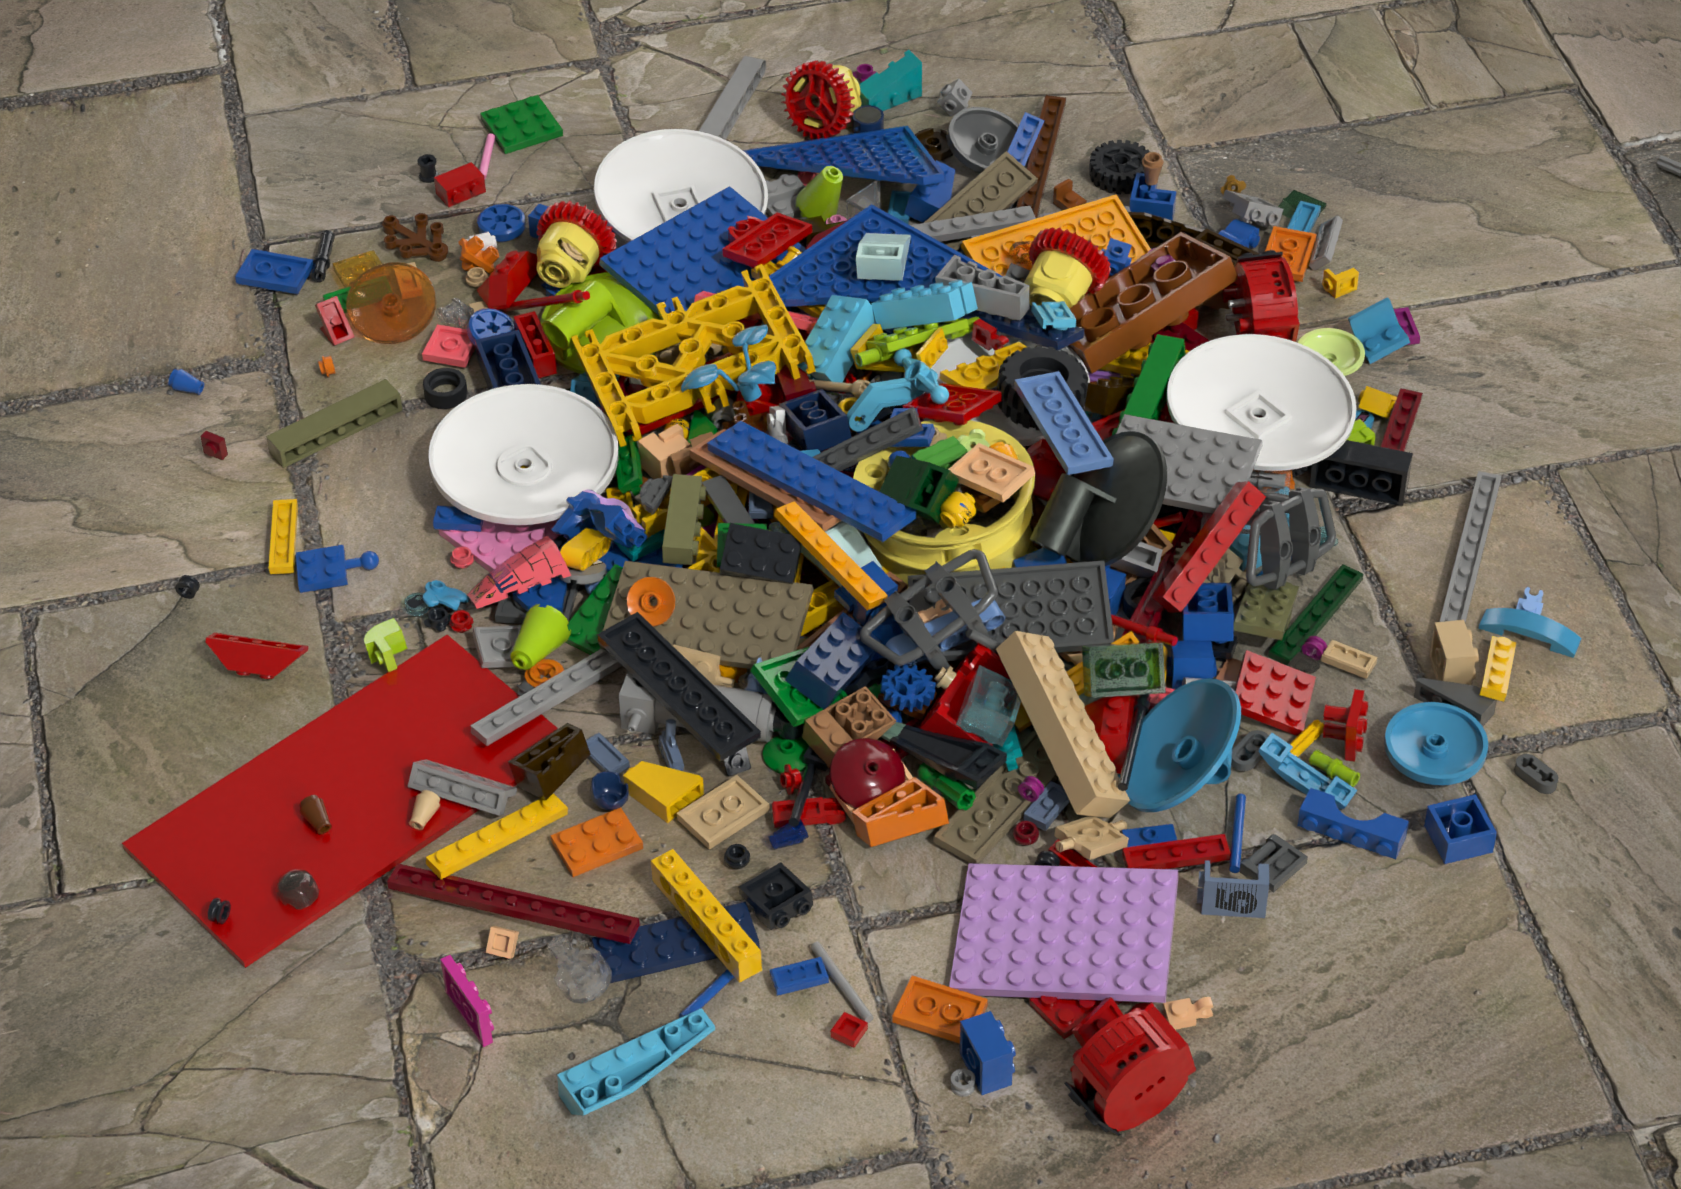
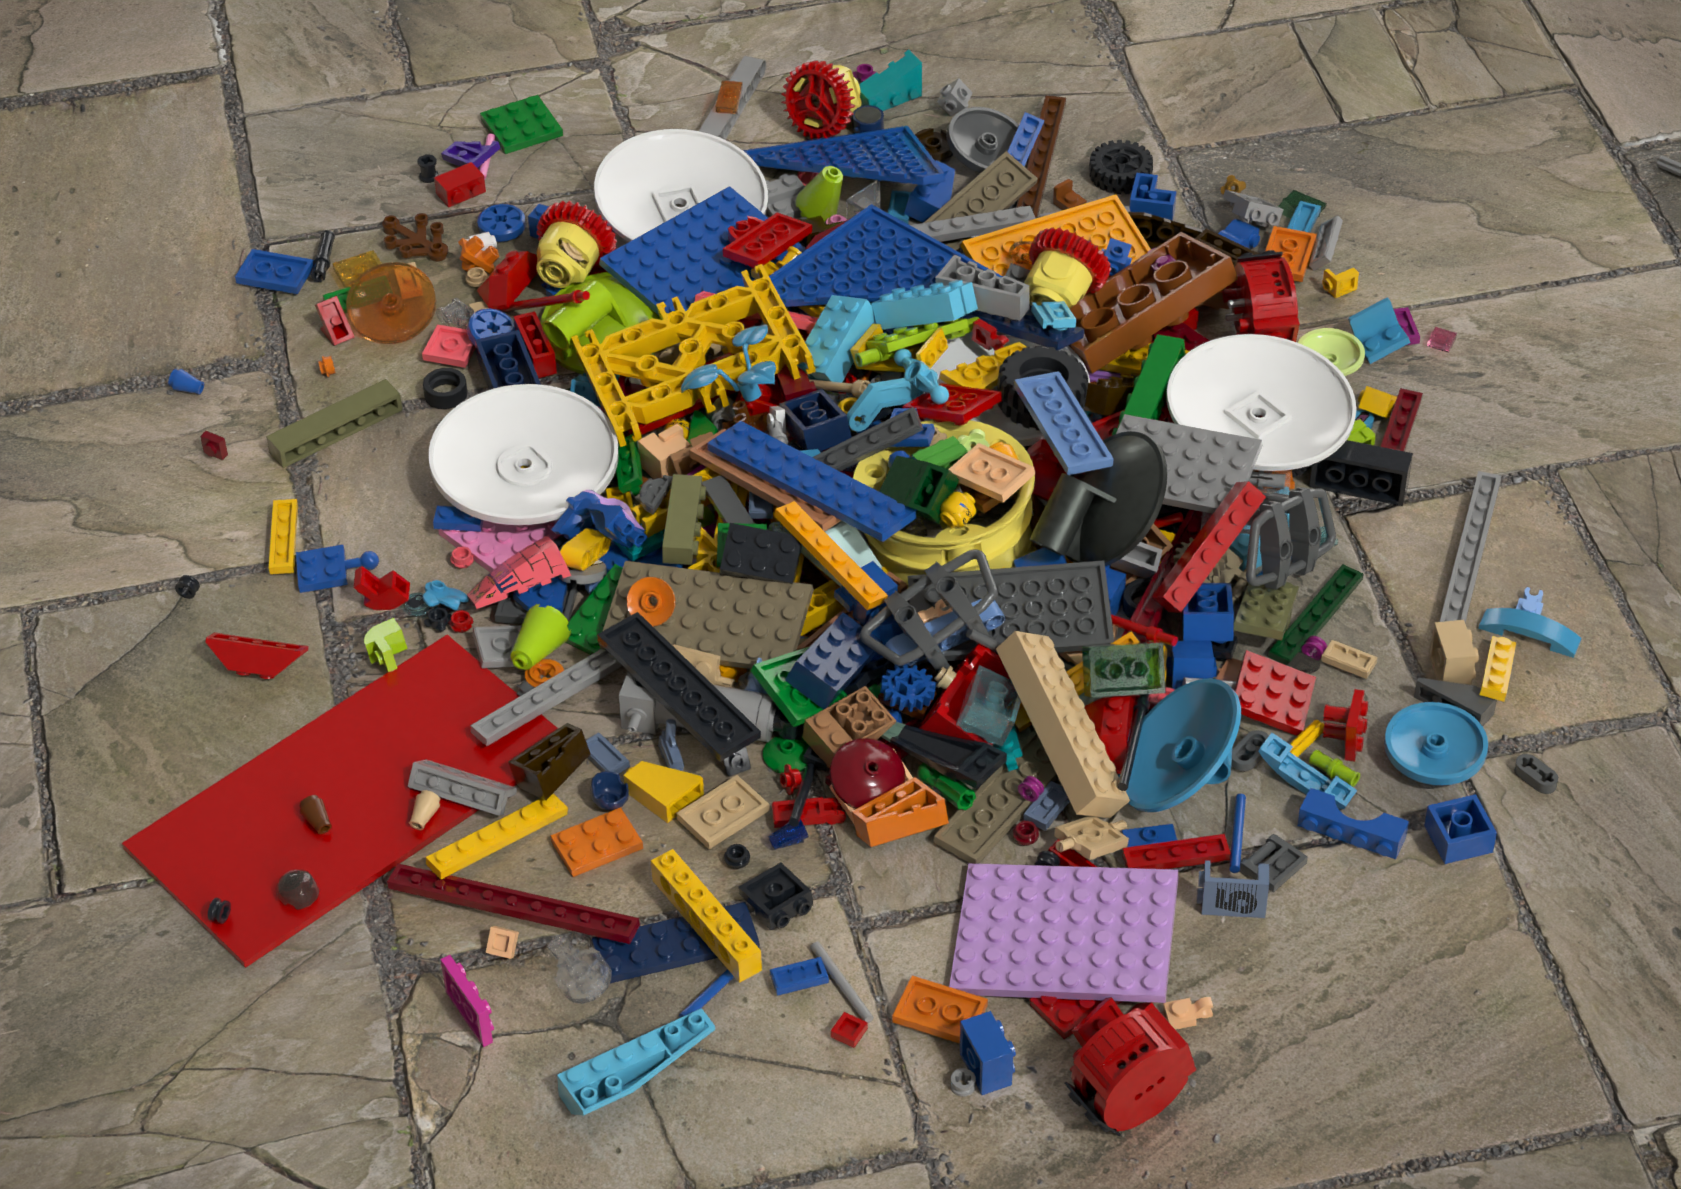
(381, 593): none -> red brick
(466, 152): none -> dark purple wing
(729, 97): none -> clear orange plate
(882, 256): light aqua slope -> none
(1152, 167): medium nougat cone -> none
(1442, 339): none -> clear pink tile

